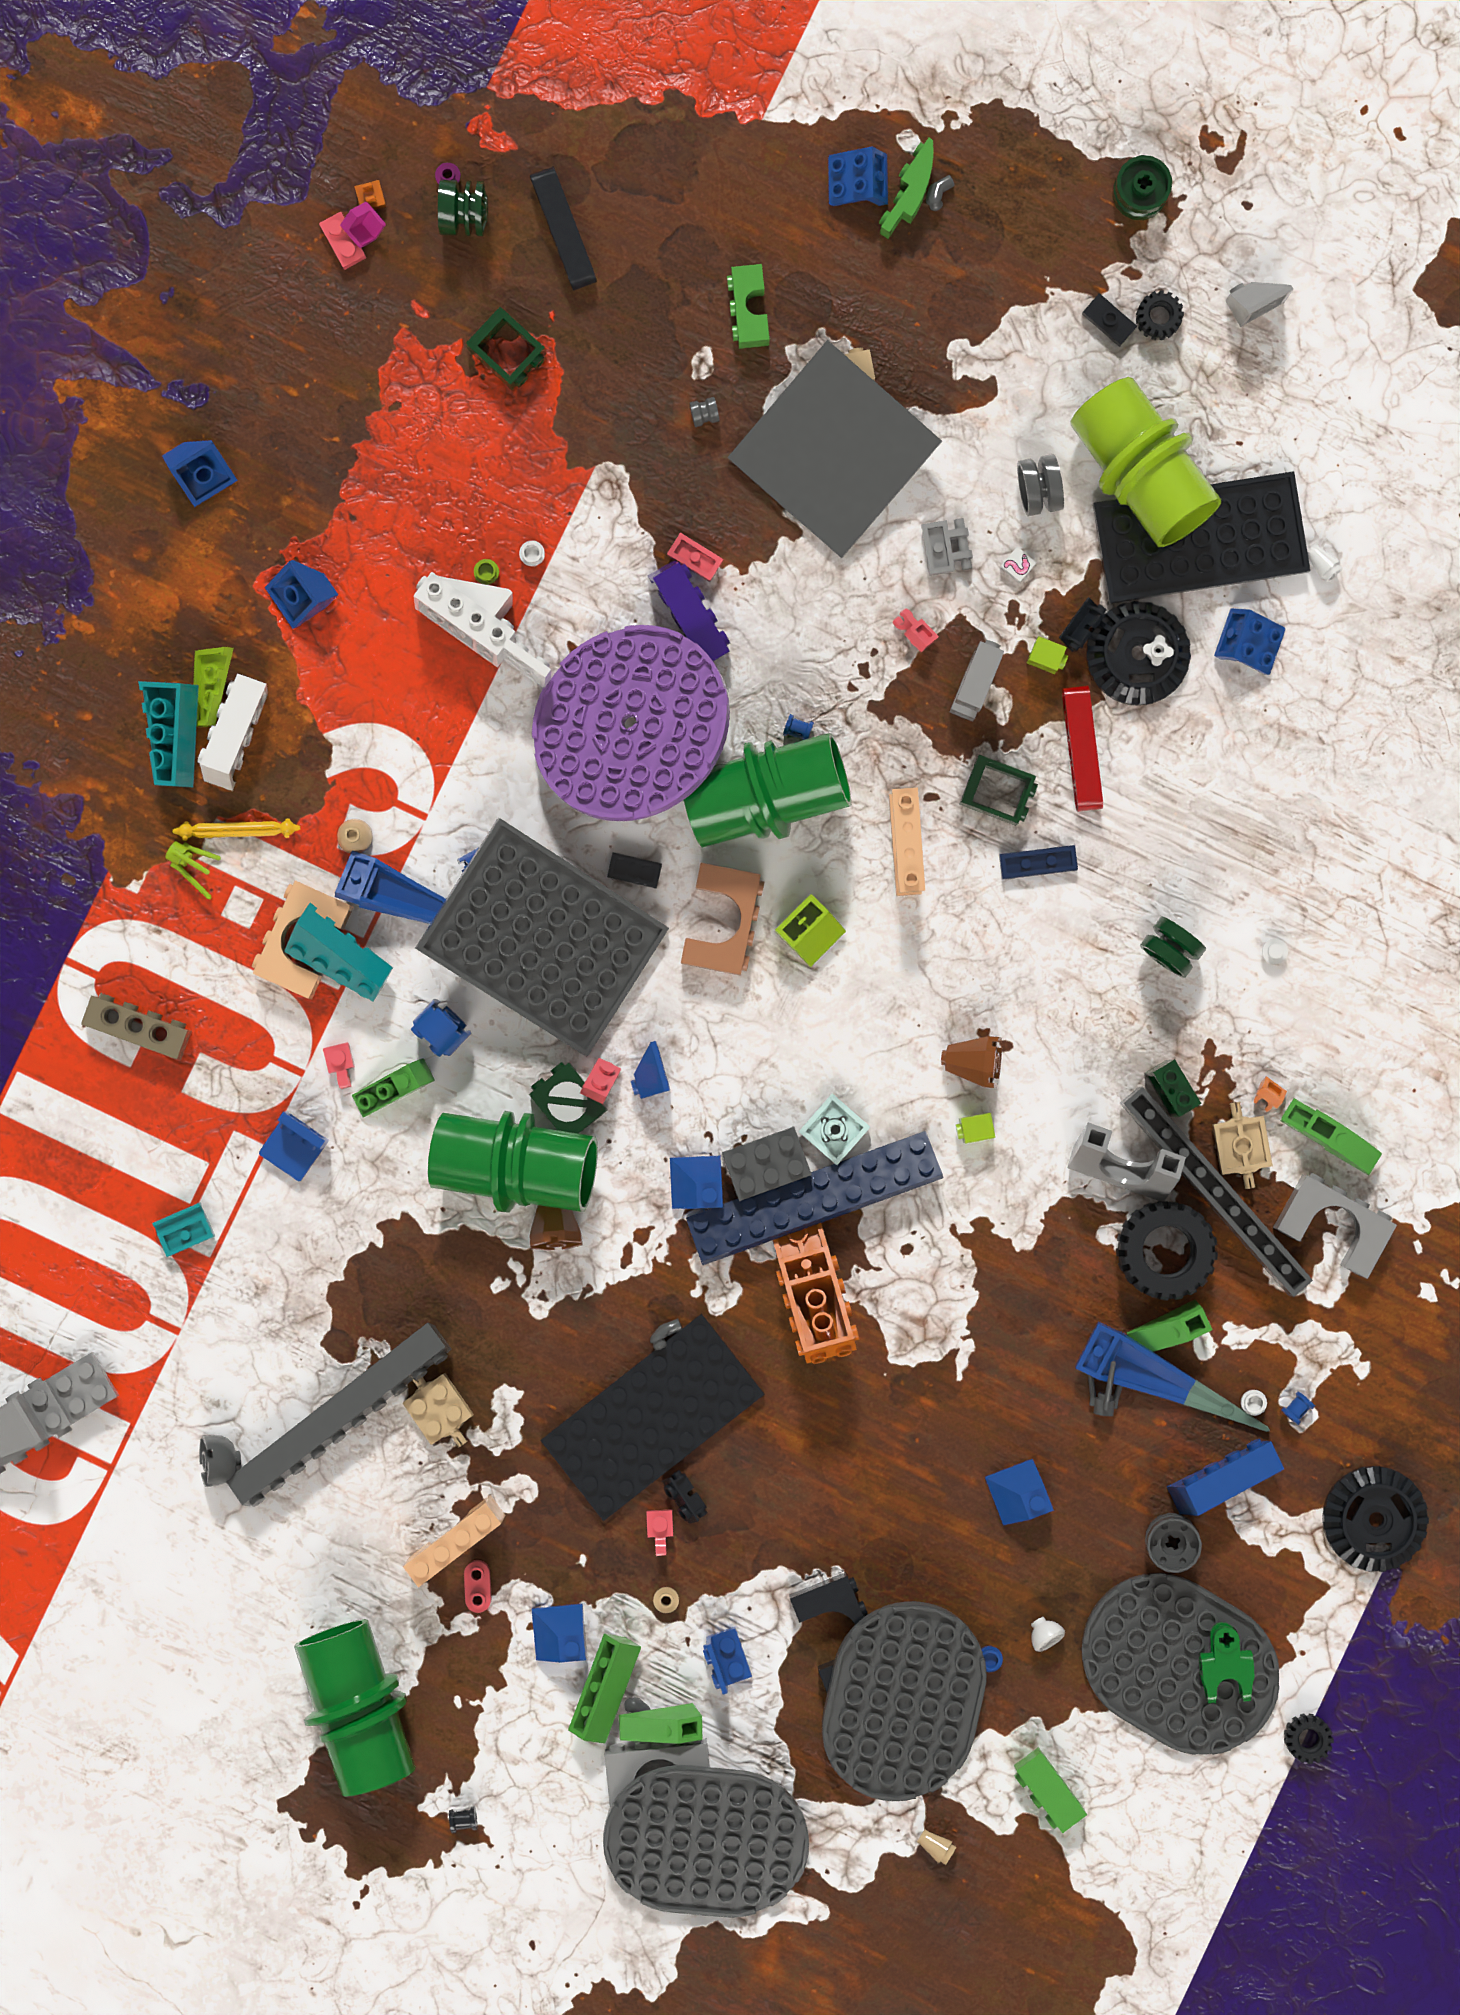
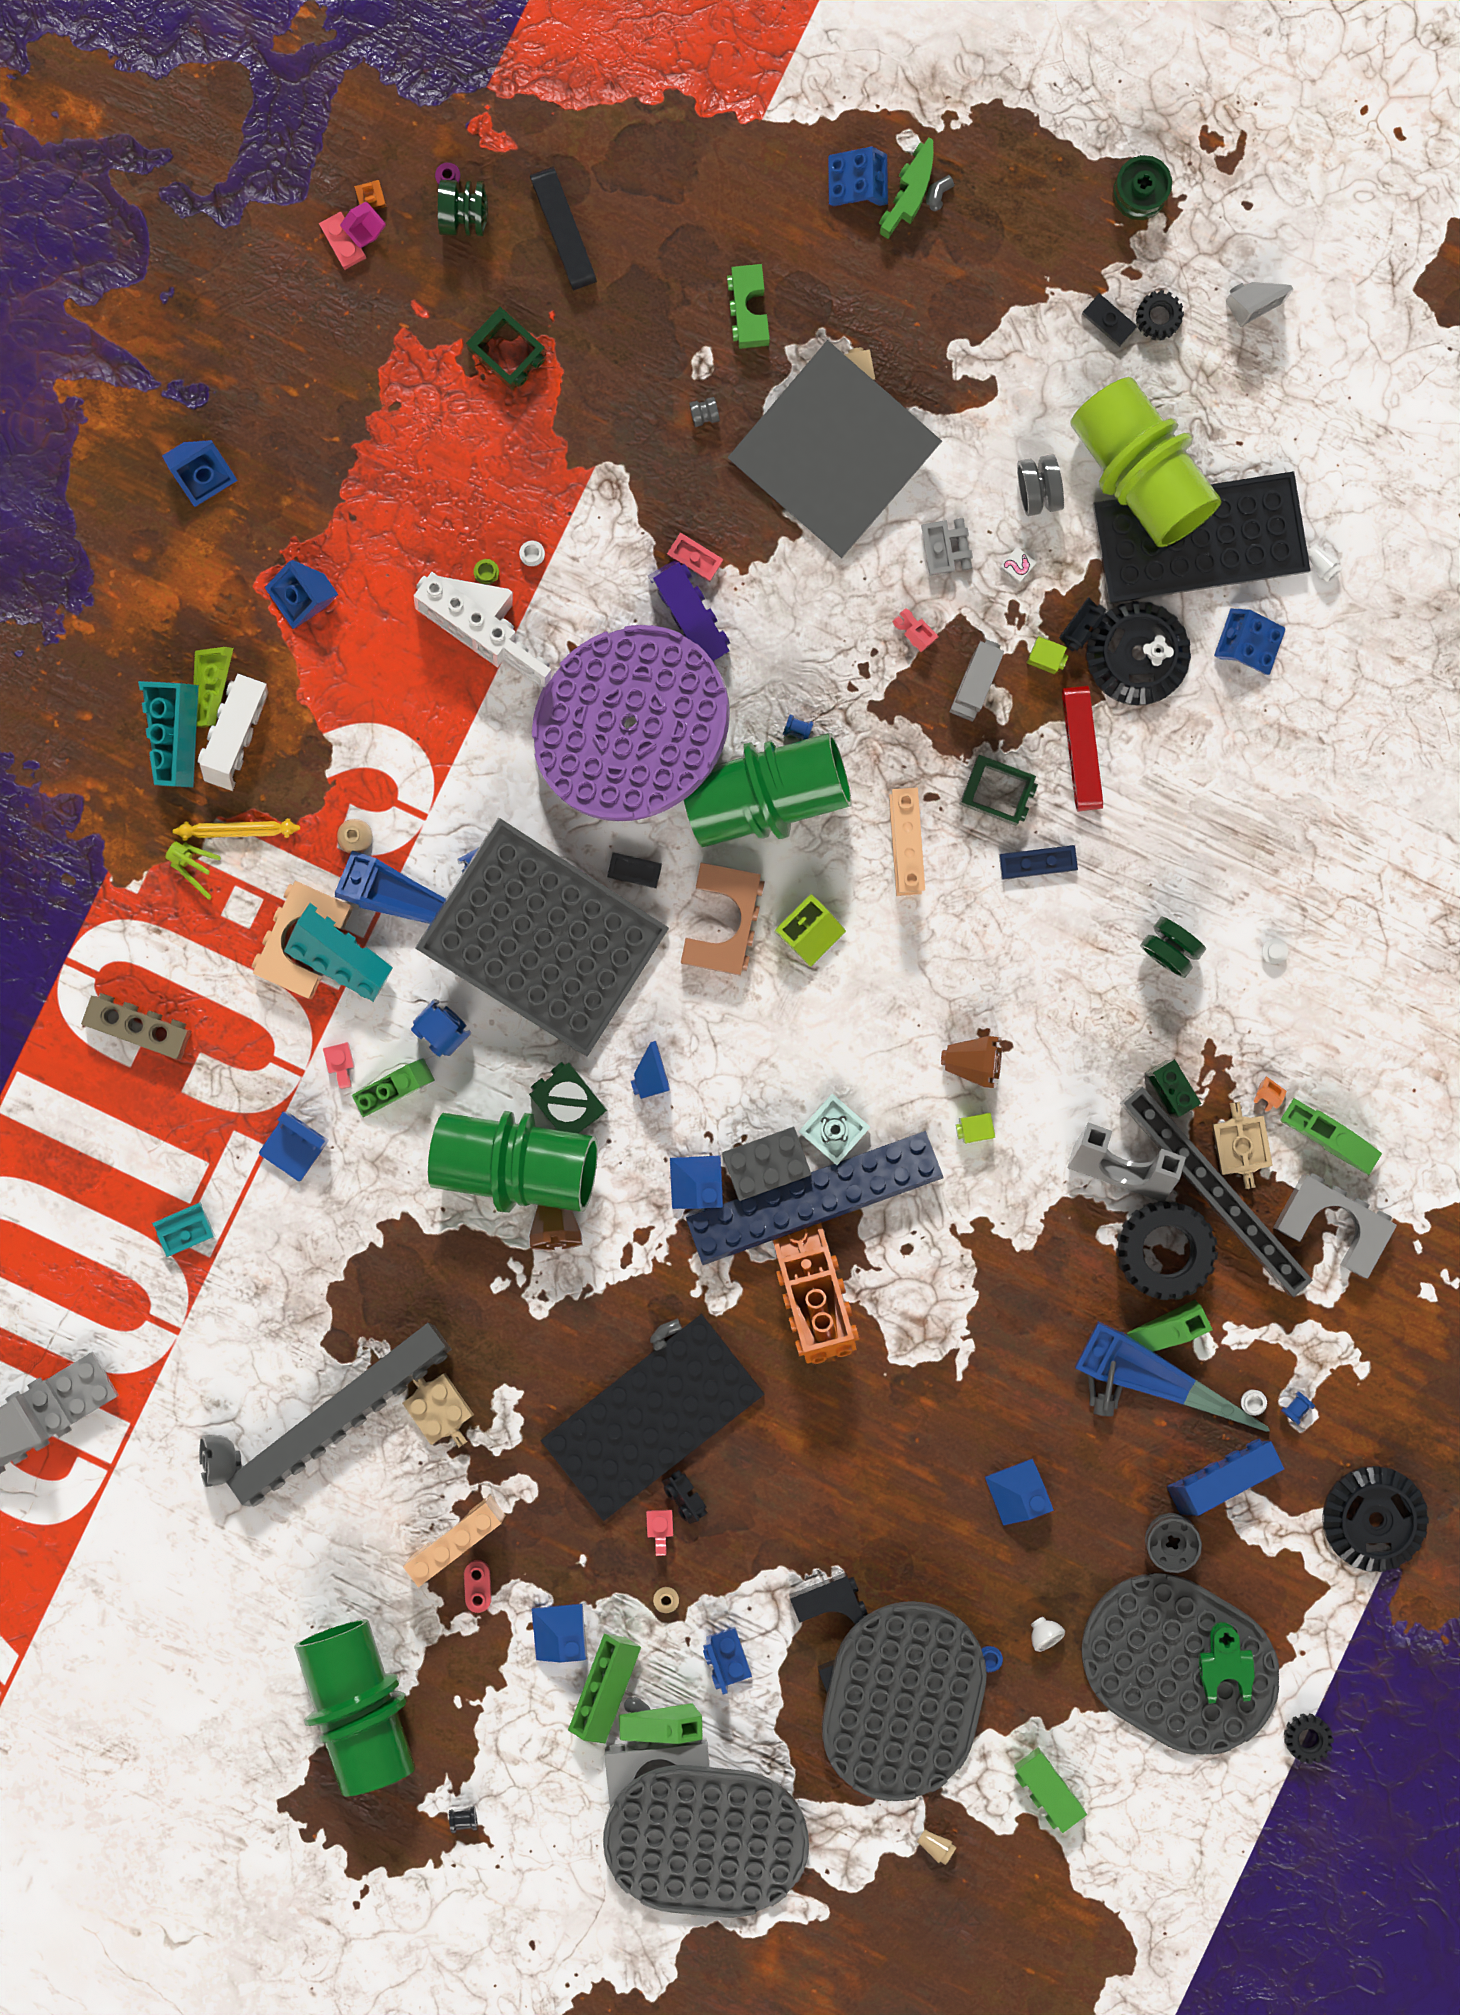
(600, 1080): coral plate -> none

